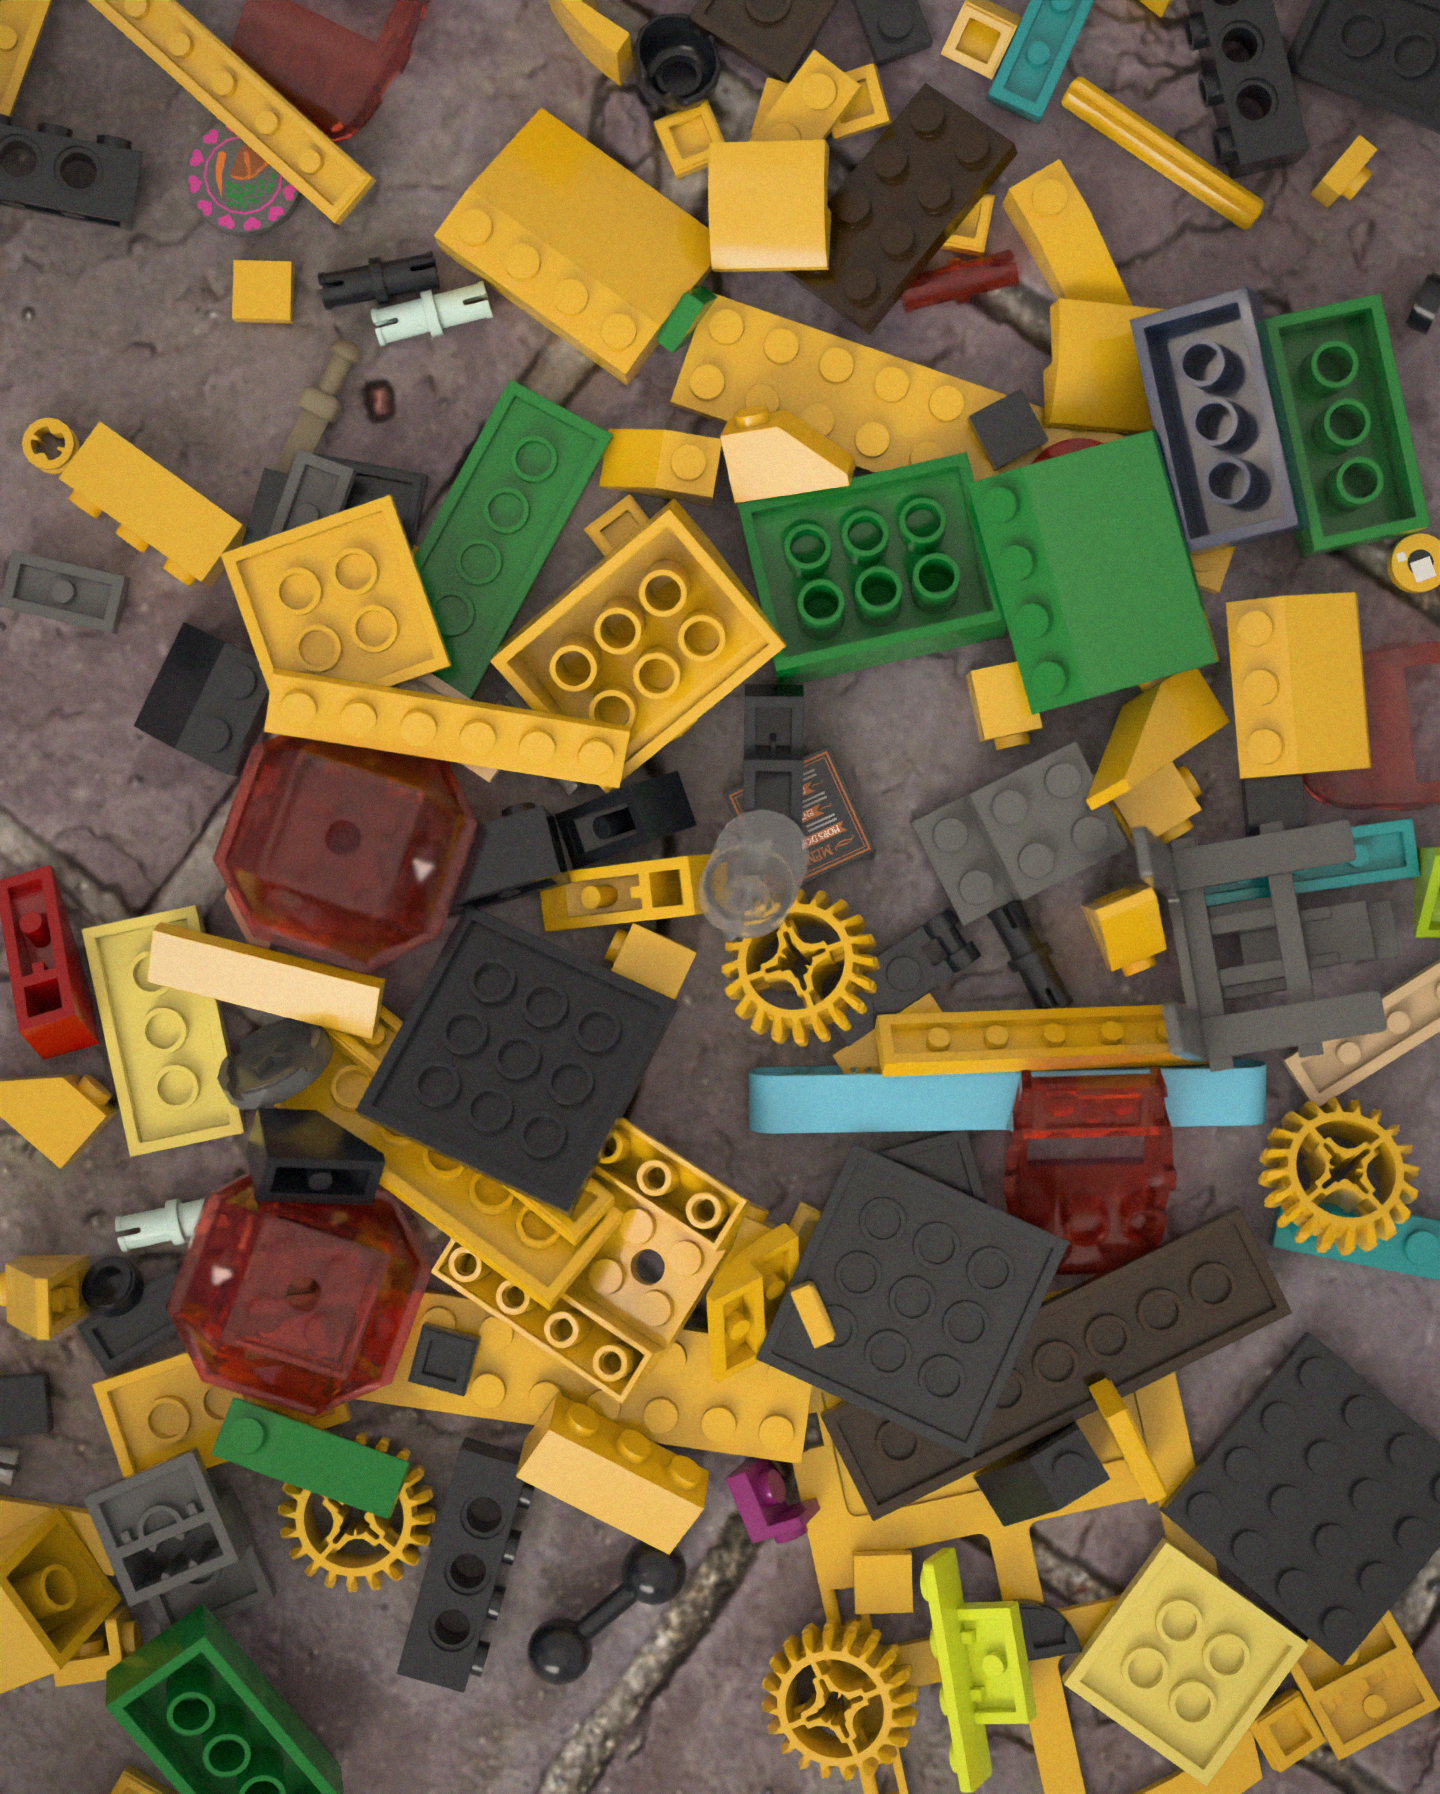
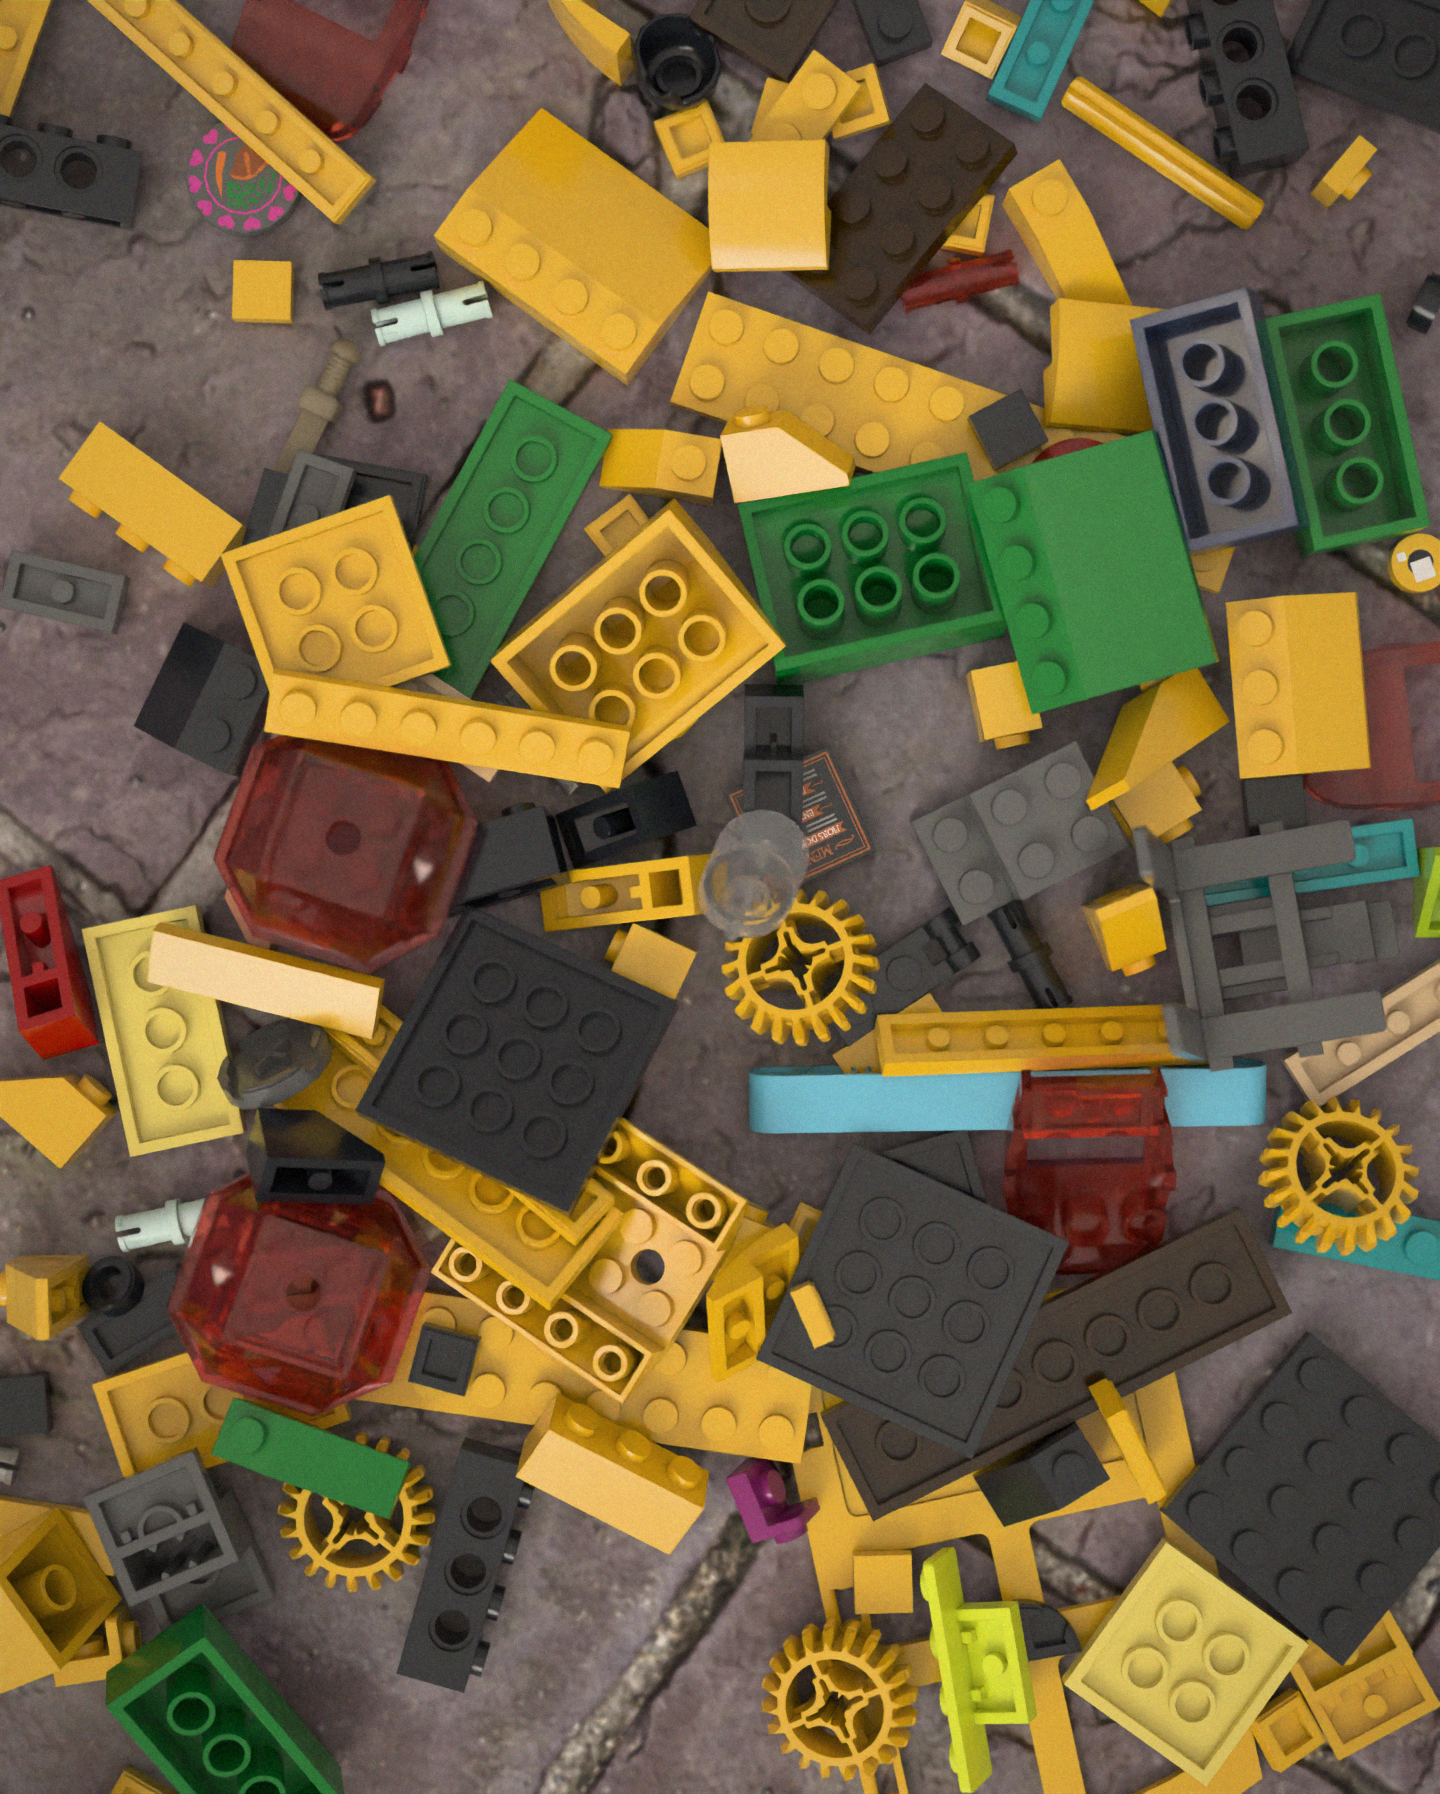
(32, 438): yellow bush -> none
(563, 1649): black piece -> none
(685, 318): green tile -> none

